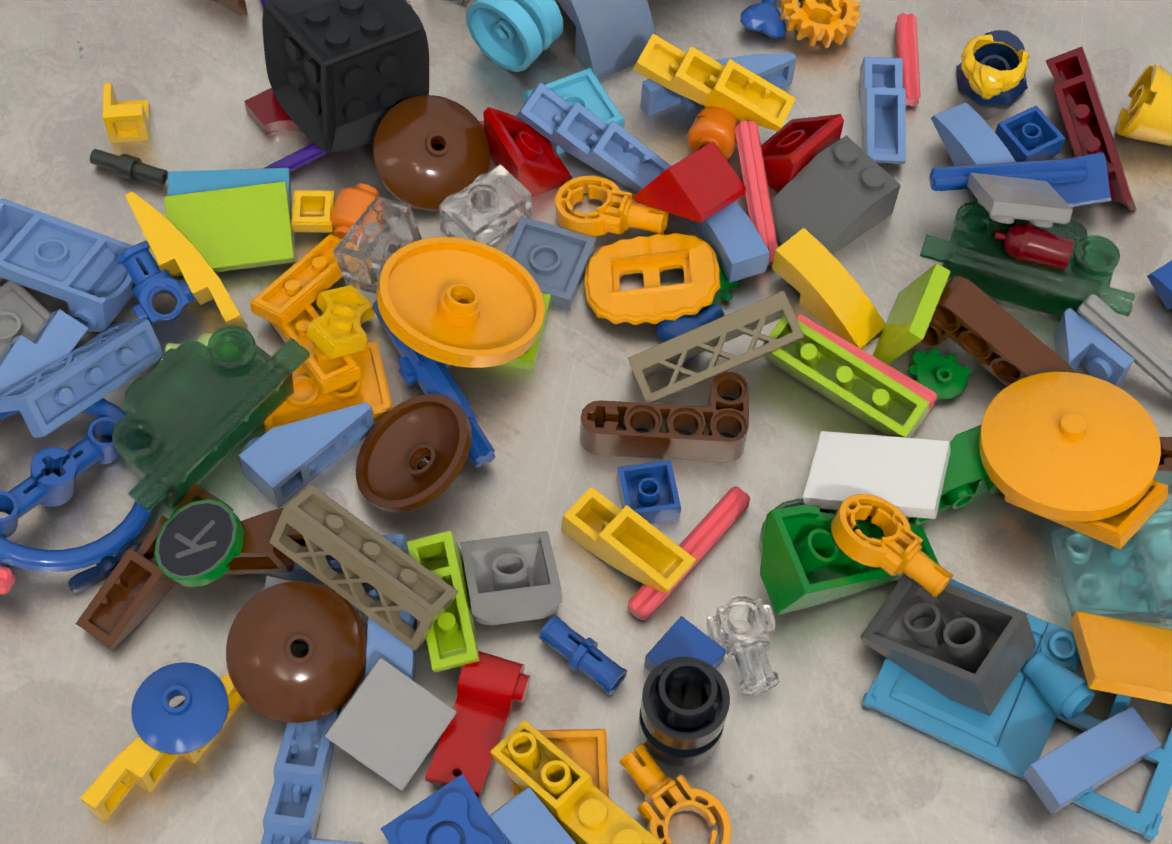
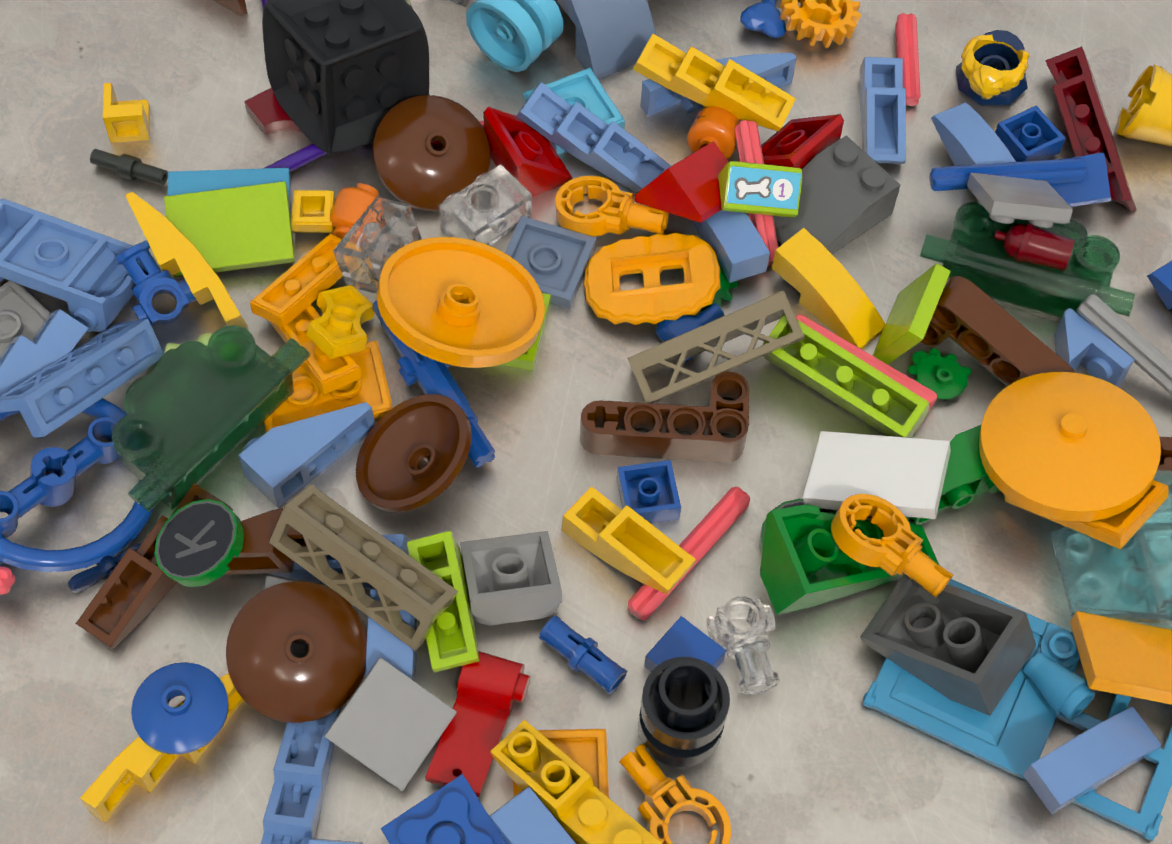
(760, 189): none -> slope

